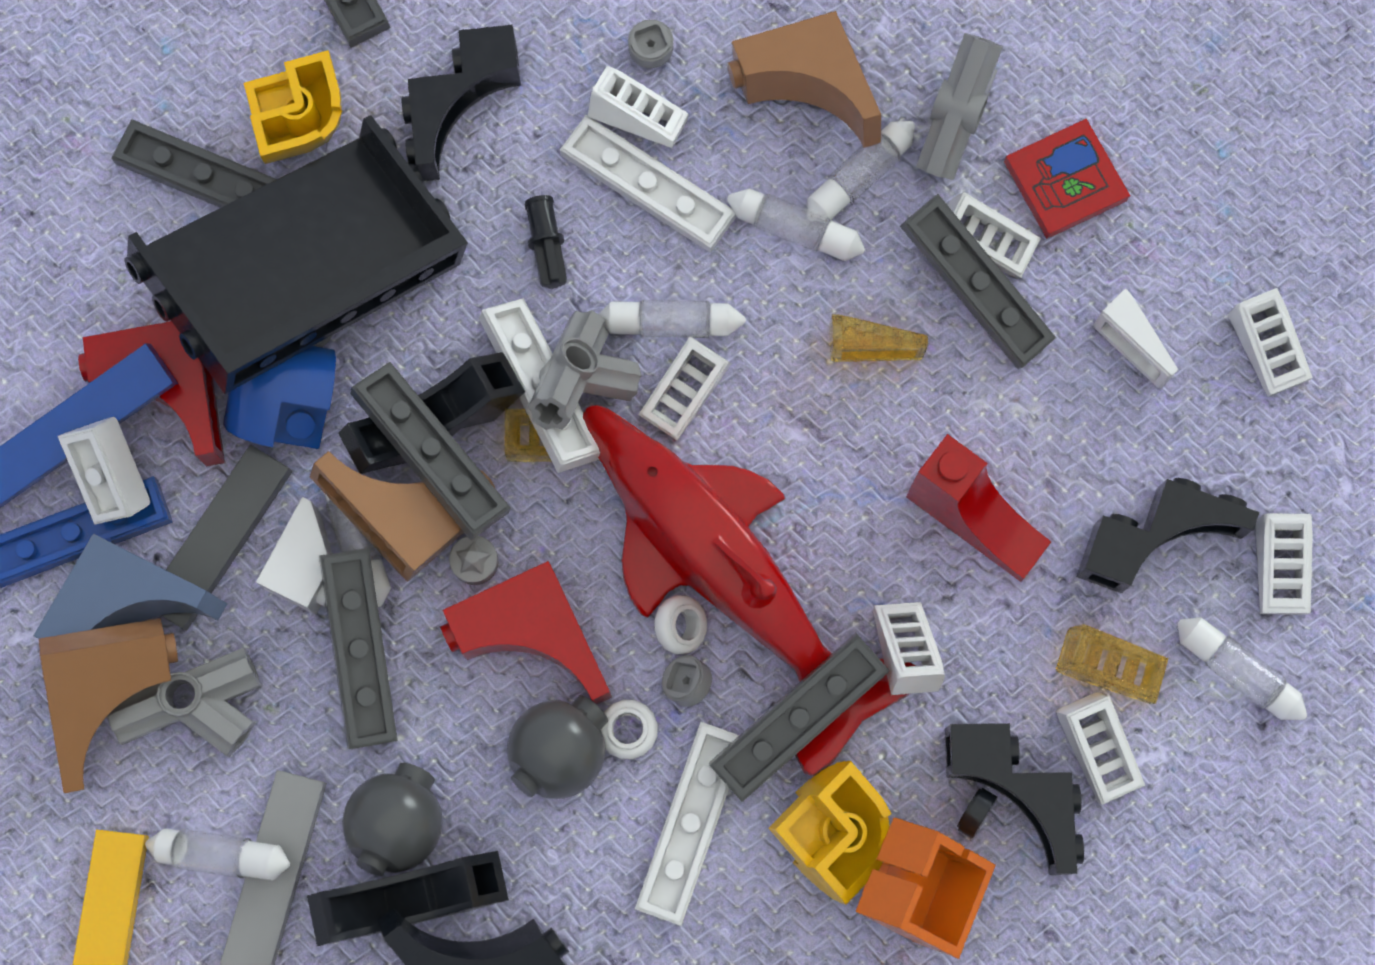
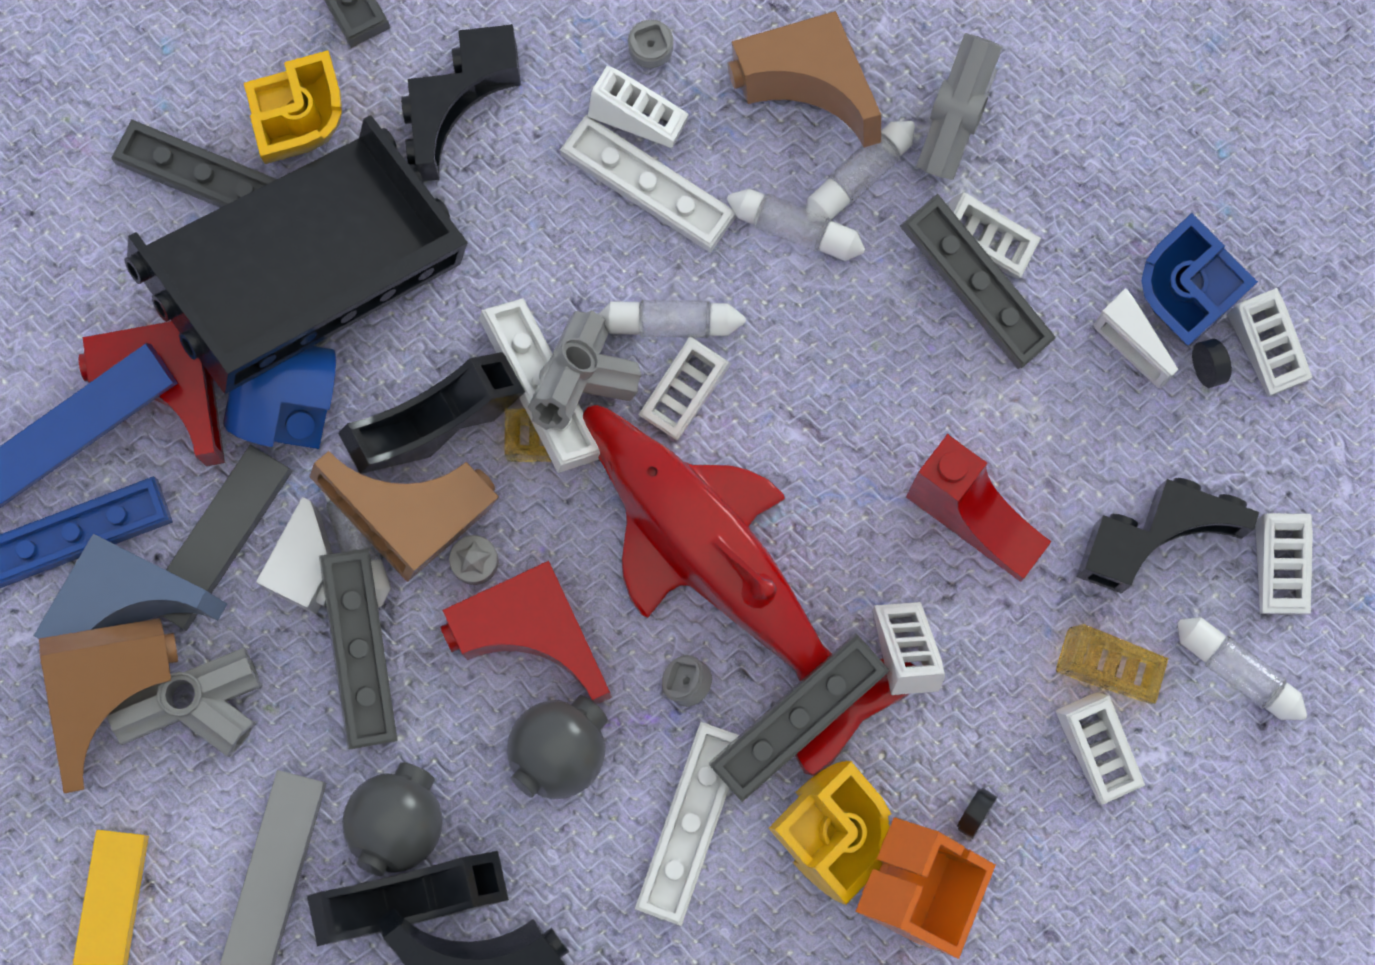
(105, 470): white slope -> none
(217, 854): piece -> none
(430, 450): dark grey tile -> none
(546, 241): black axle -> none
(648, 735): white piece -> none
(666, 624): white piece -> none
(868, 341): clear yellow slope -> none
(1047, 799): black arch -> none
(1066, 178): red tile -> none
(1193, 280): none -> blue brick
(1211, 363): none -> black tile

